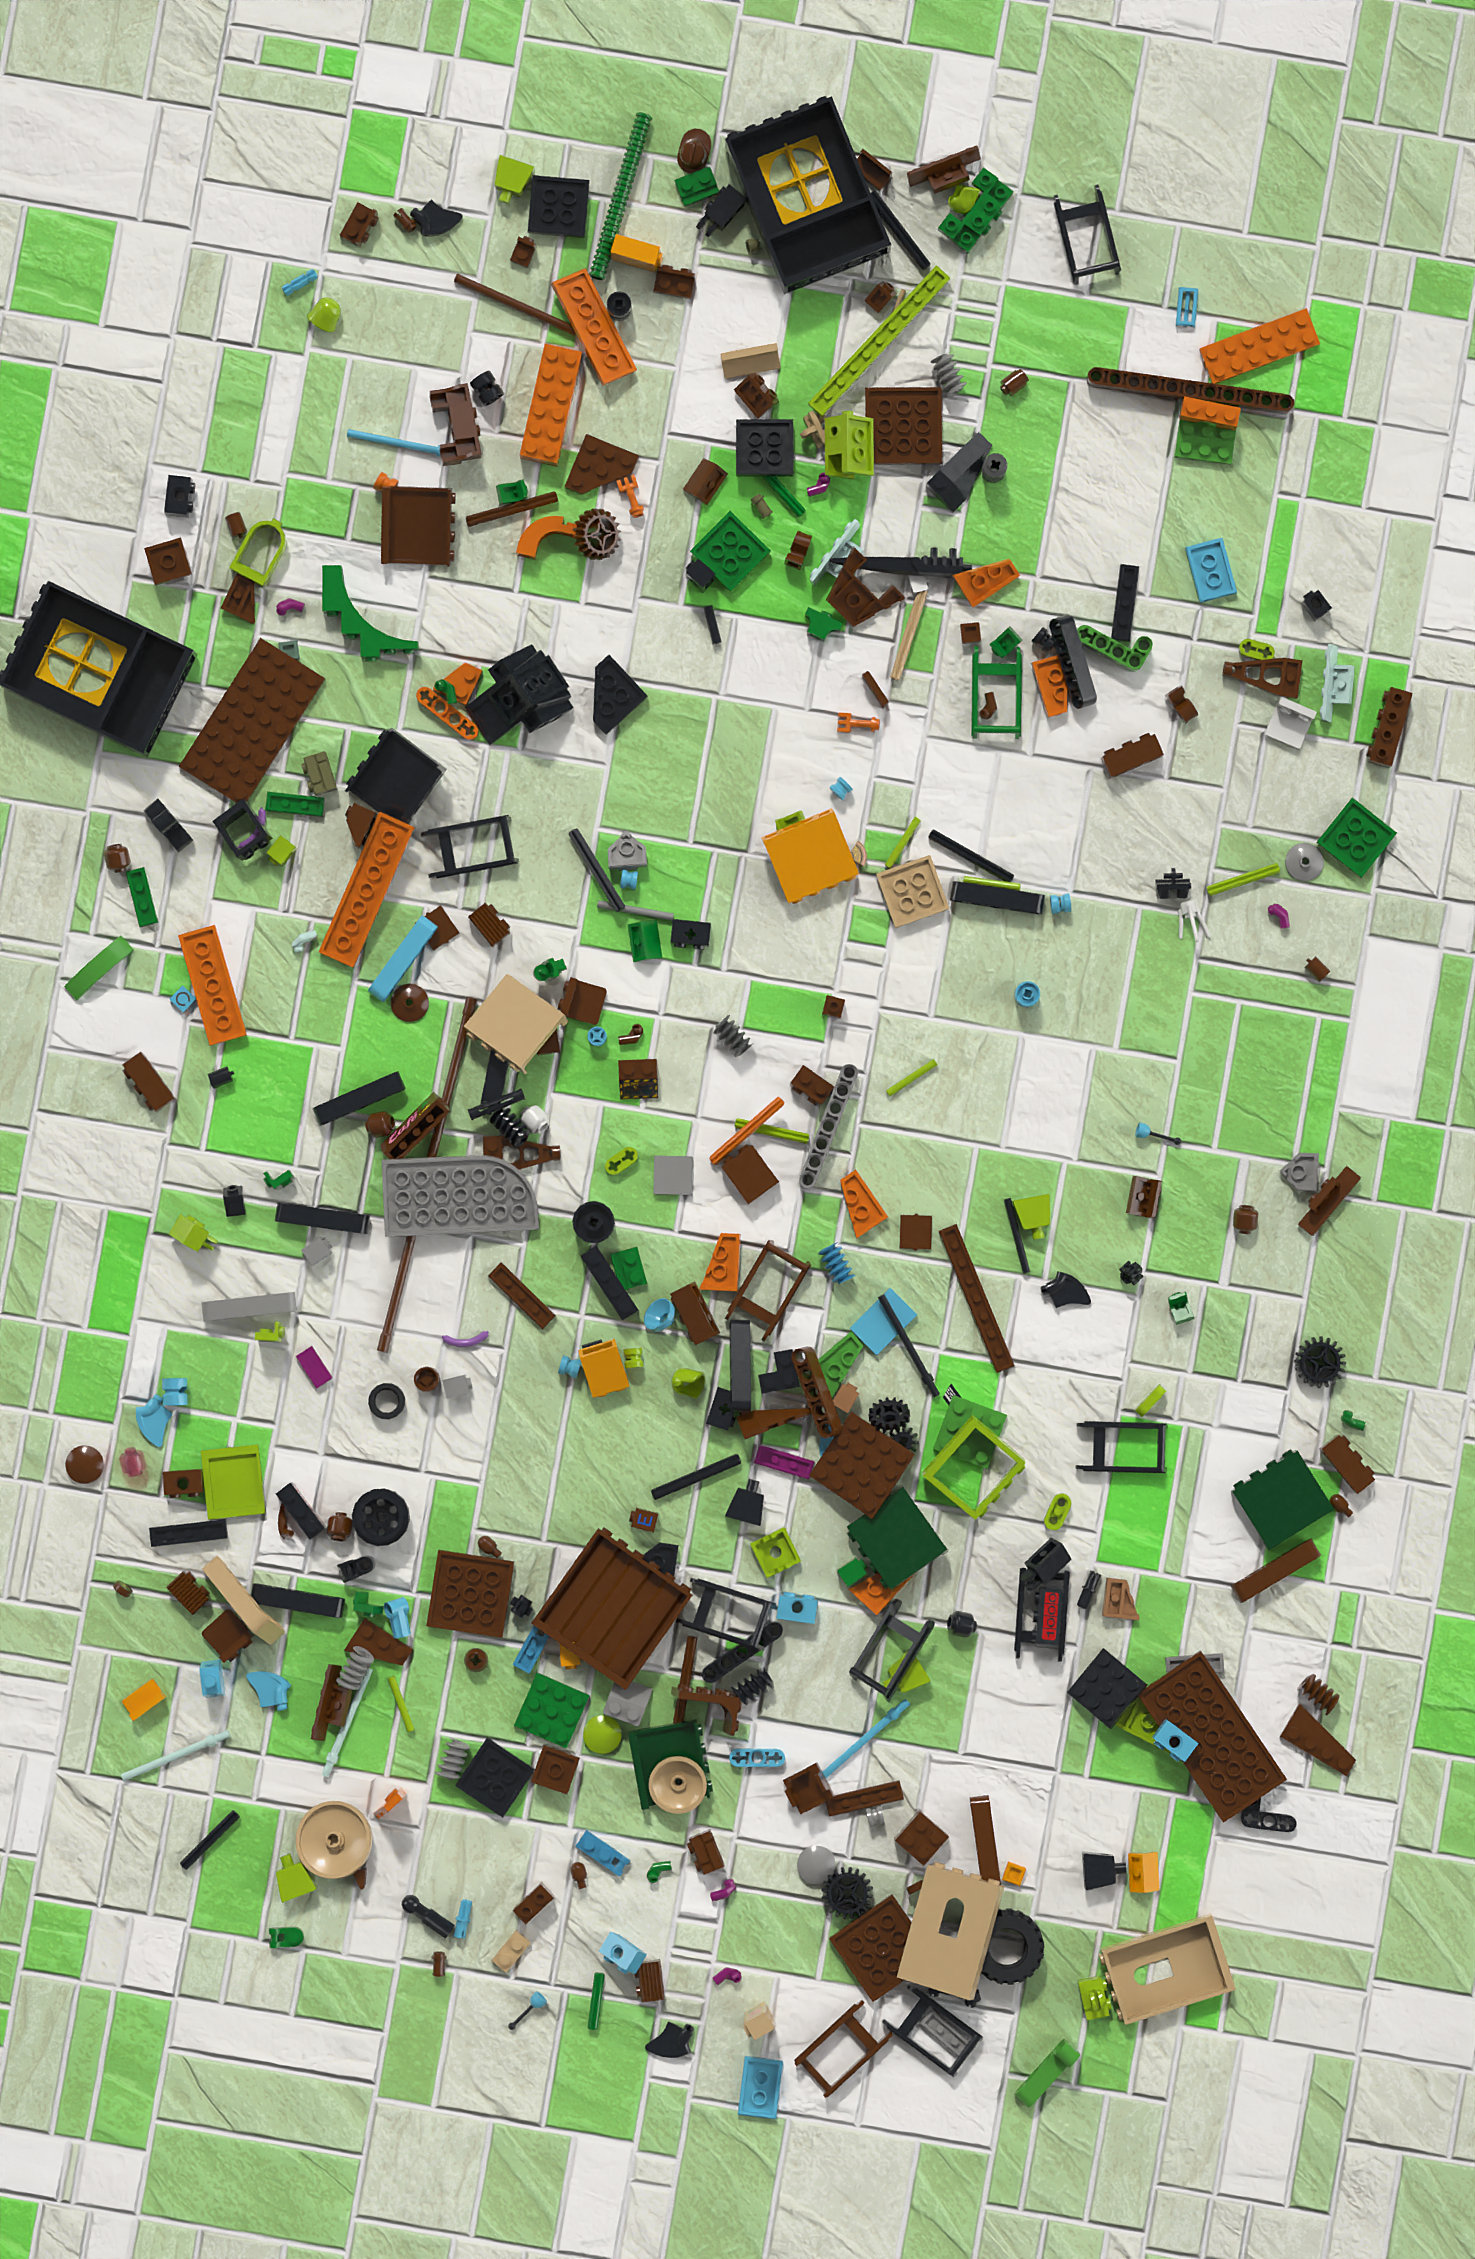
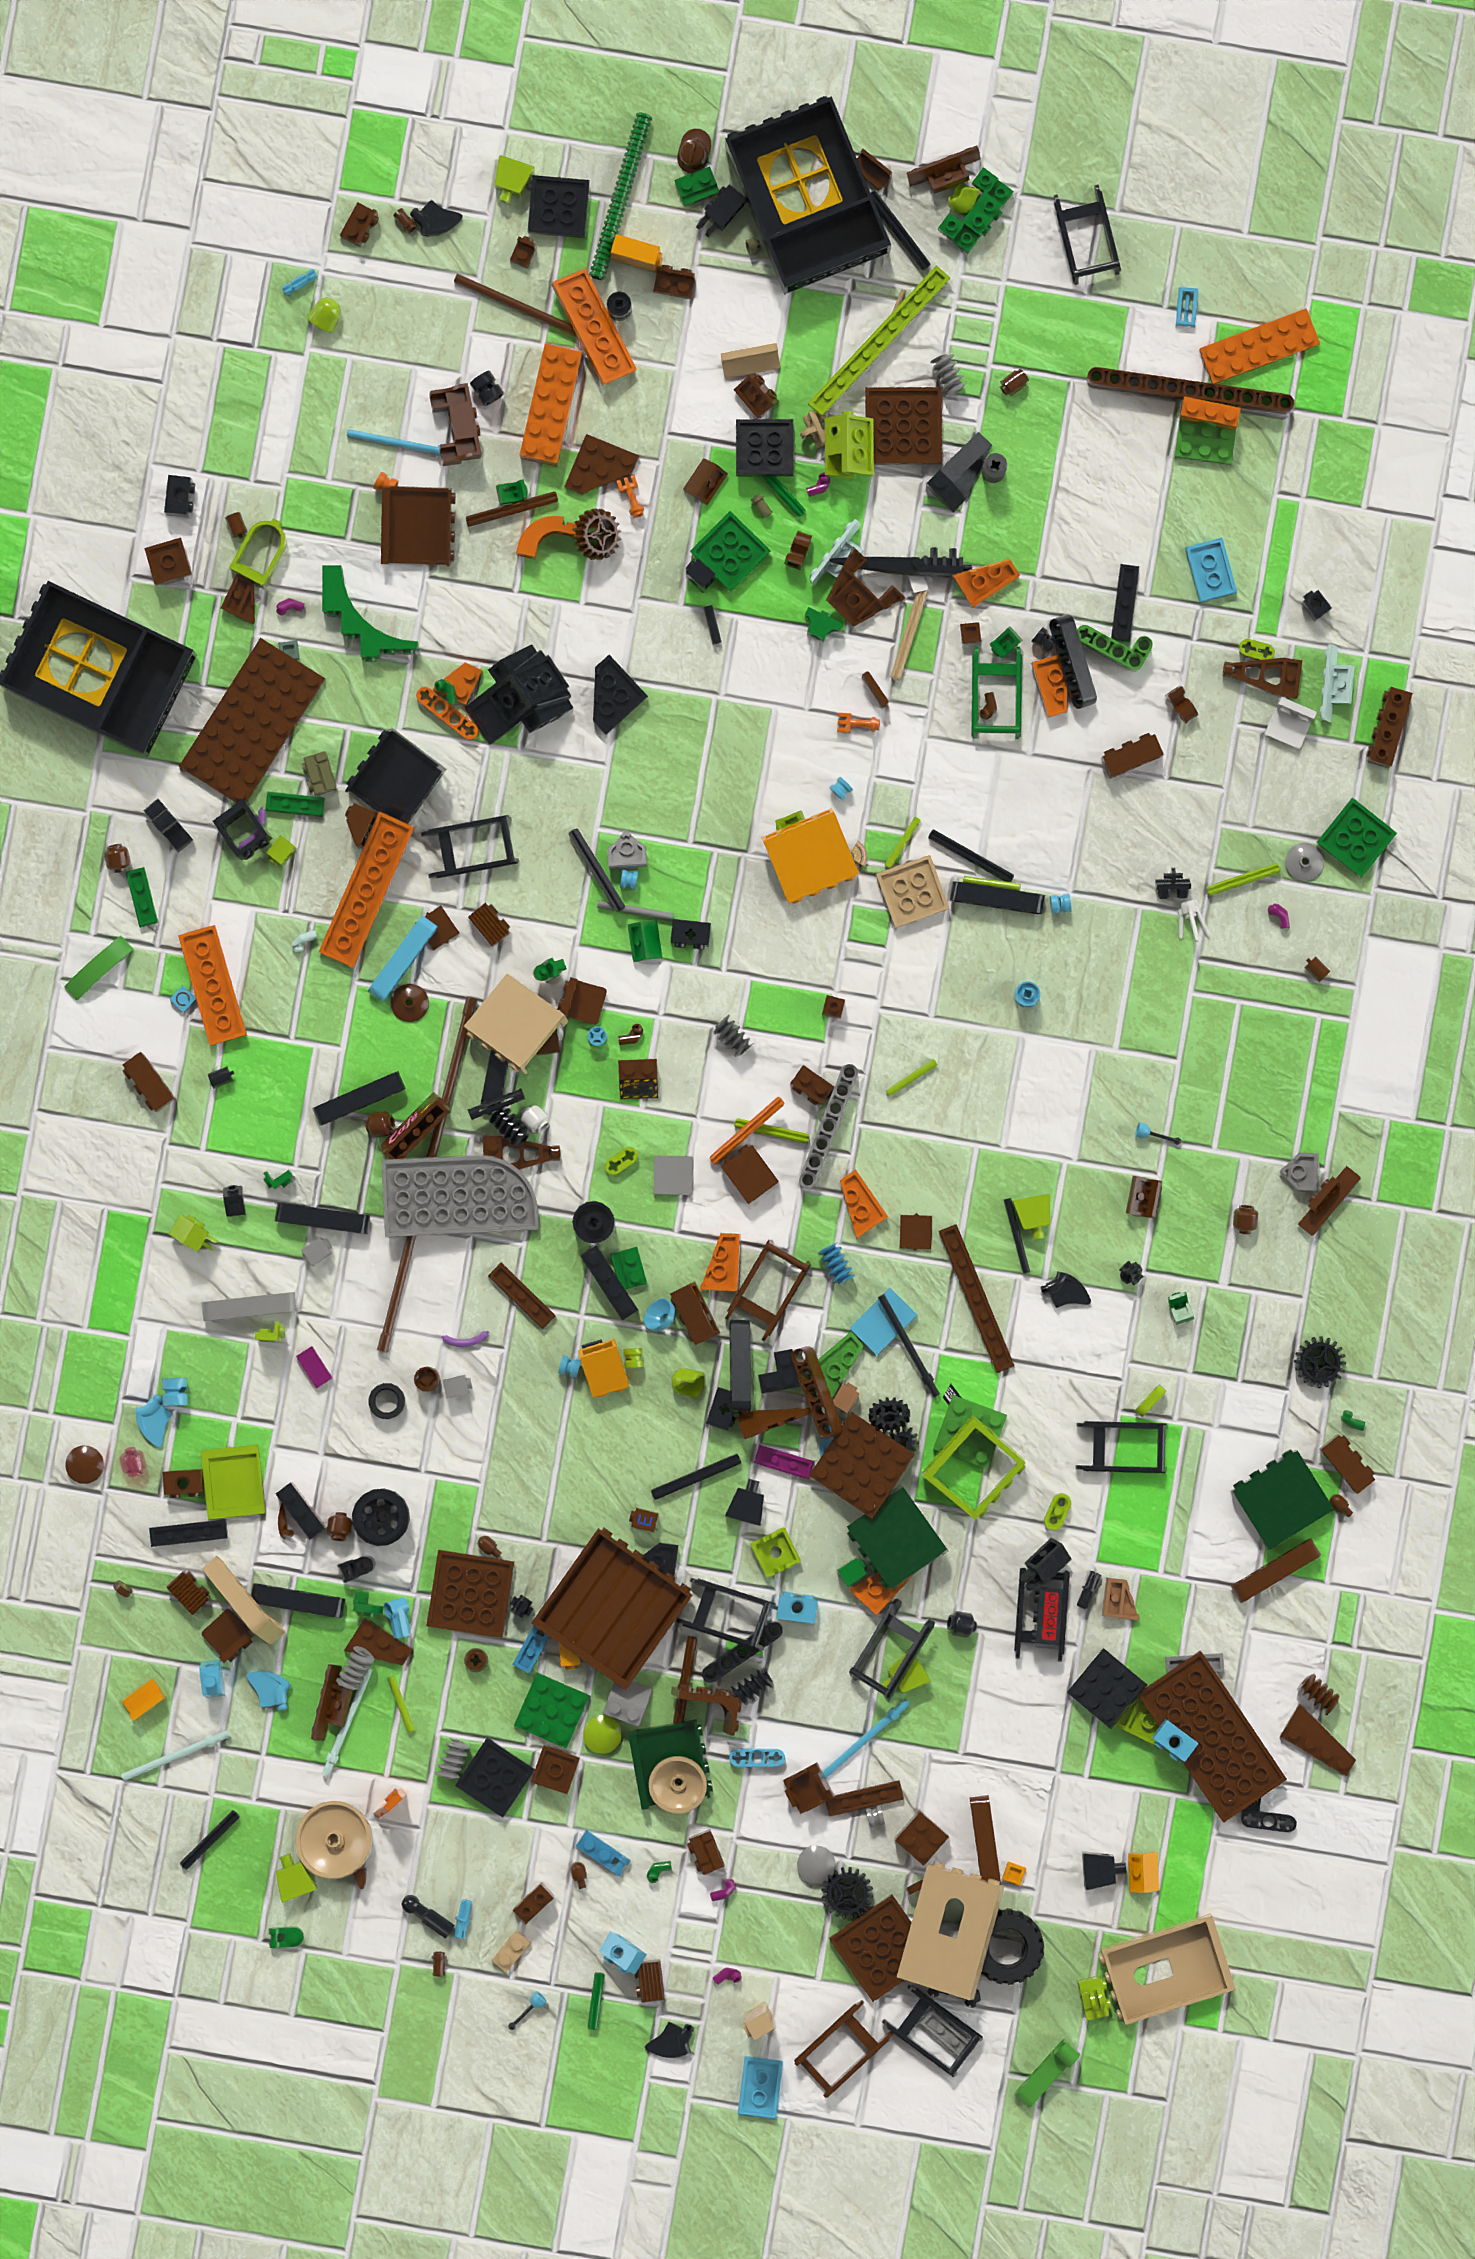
(880, 296): reddish brown bracket -> none

